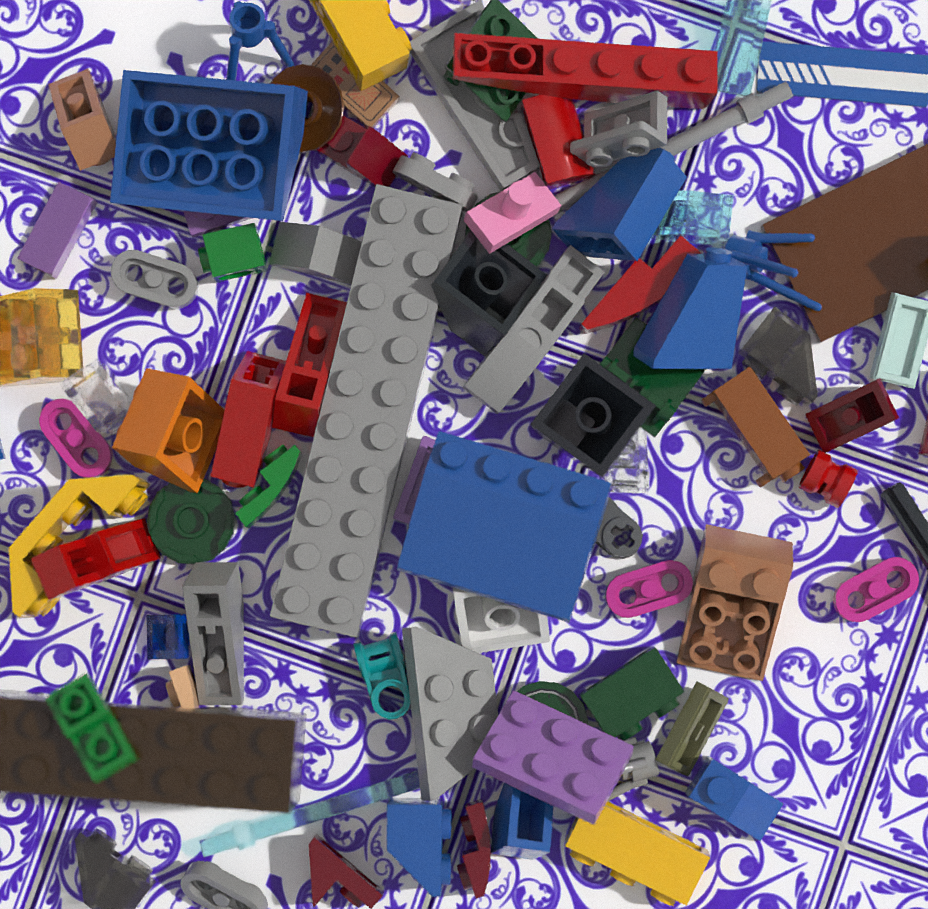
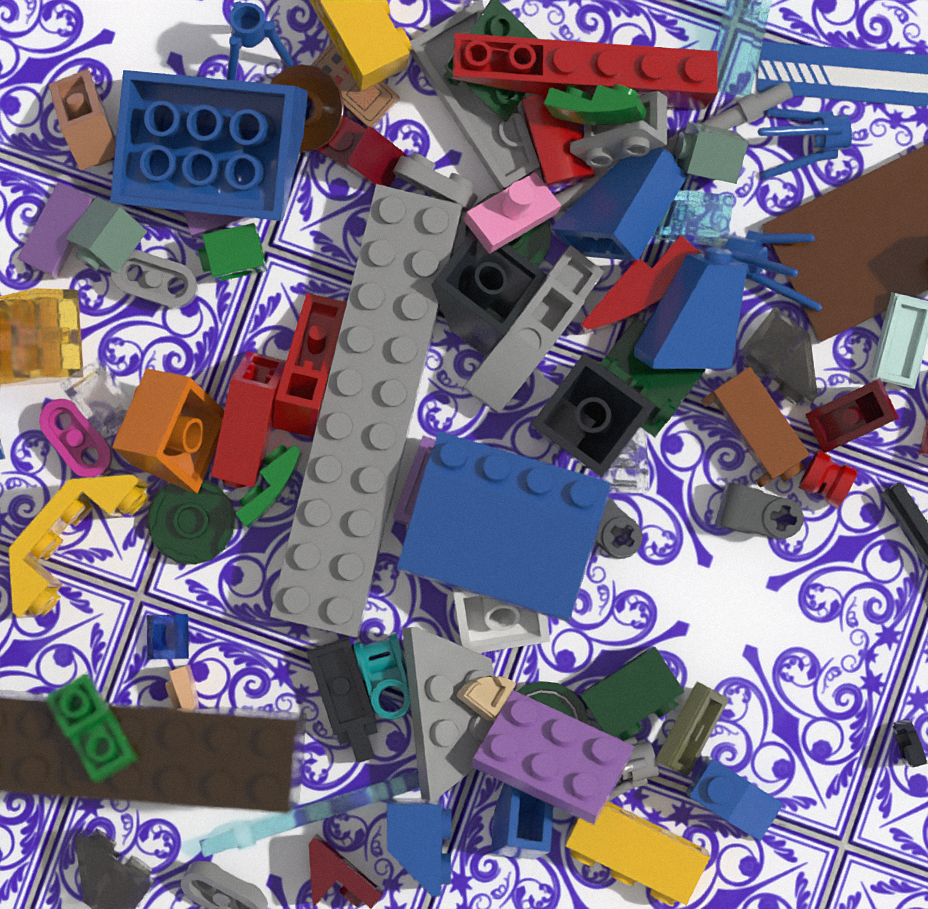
(95, 558): red slope -> none
(105, 236): none -> sand green brick
(216, 631): light grey slope -> none
(315, 251): light grey slope -> none
(344, 696): none -> black hinge
(476, 865): dark red slope -> none
(486, 695): none -> tan tile
(607, 106): none -> green slope
(648, 589): dark pink plate -> none
(711, 152): none -> sand green brick
(735, 602): nougat slope -> none
(750, 511): none -> dark grey piece
(826, 131): none -> blue plant
(875, 590): dark pink plate -> none
(909, 744): none -> black tile

